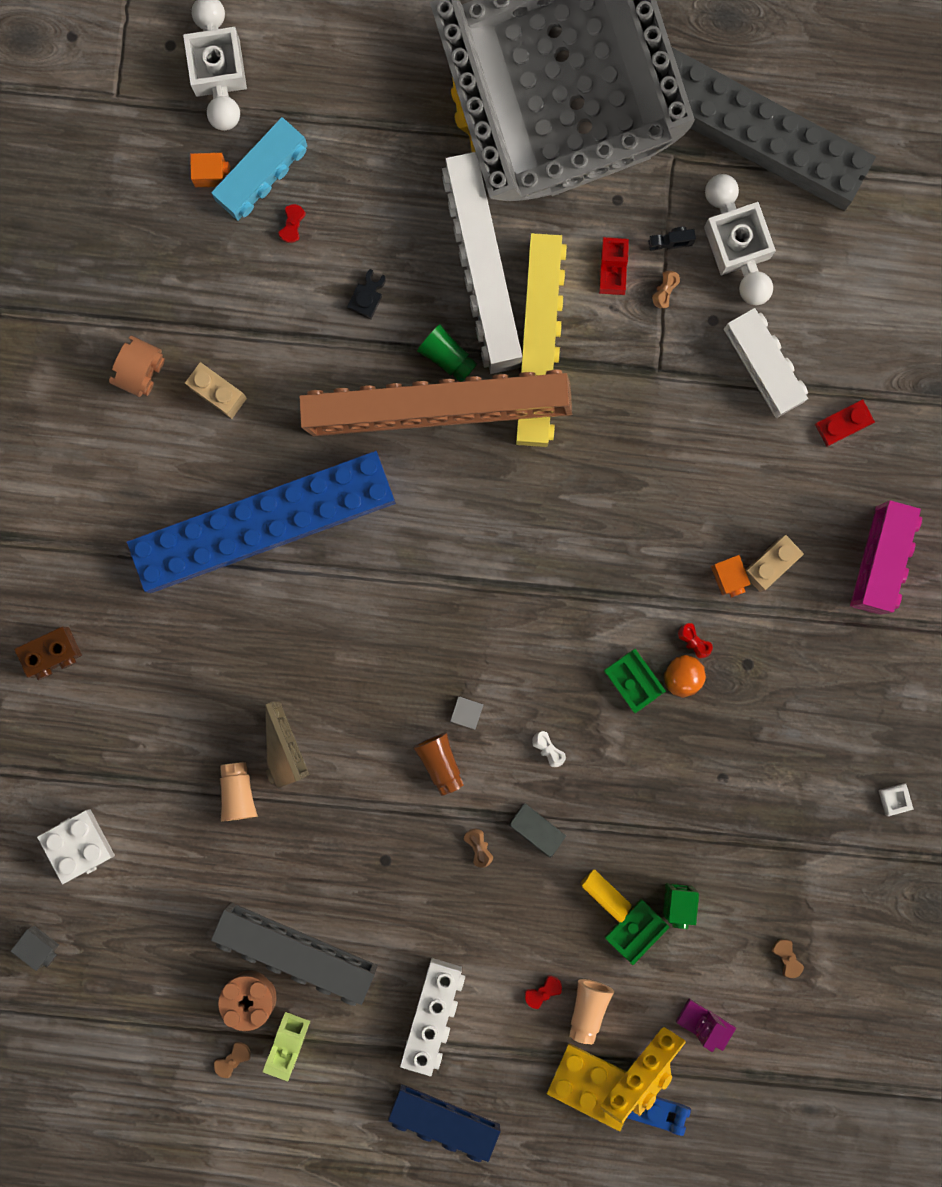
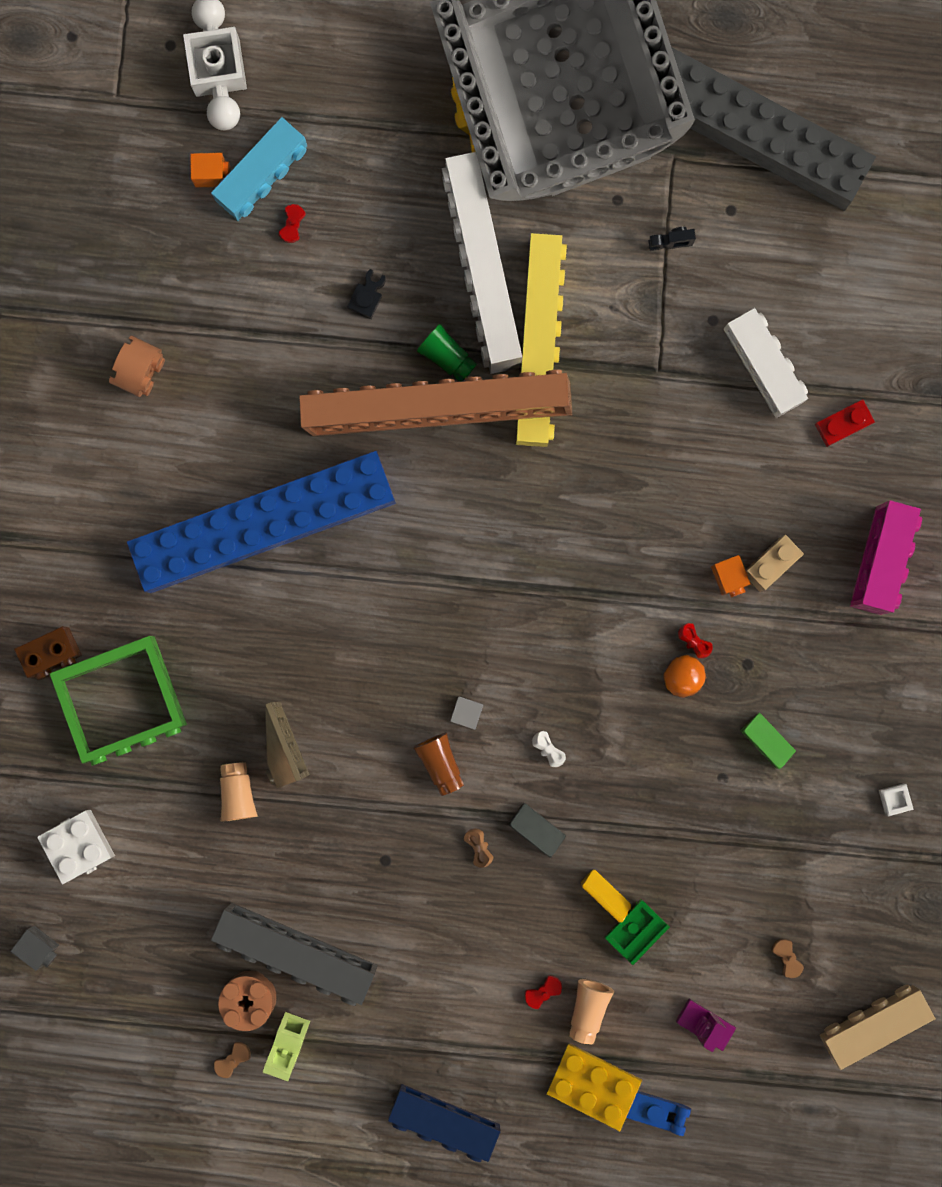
(145, 738): none -> bright green window
(216, 390): tan brick -> none
(431, 1017): white brick -> none
(613, 266): red slope -> none
(634, 681): green plate -> none
(644, 1078): yellow bracket -> none
(670, 281): medium nougat piece -> none
(680, 905): green brick -> none
(746, 224): white brick -> none
(768, 741): none -> bright green slope
(876, 1026): none -> tan brick

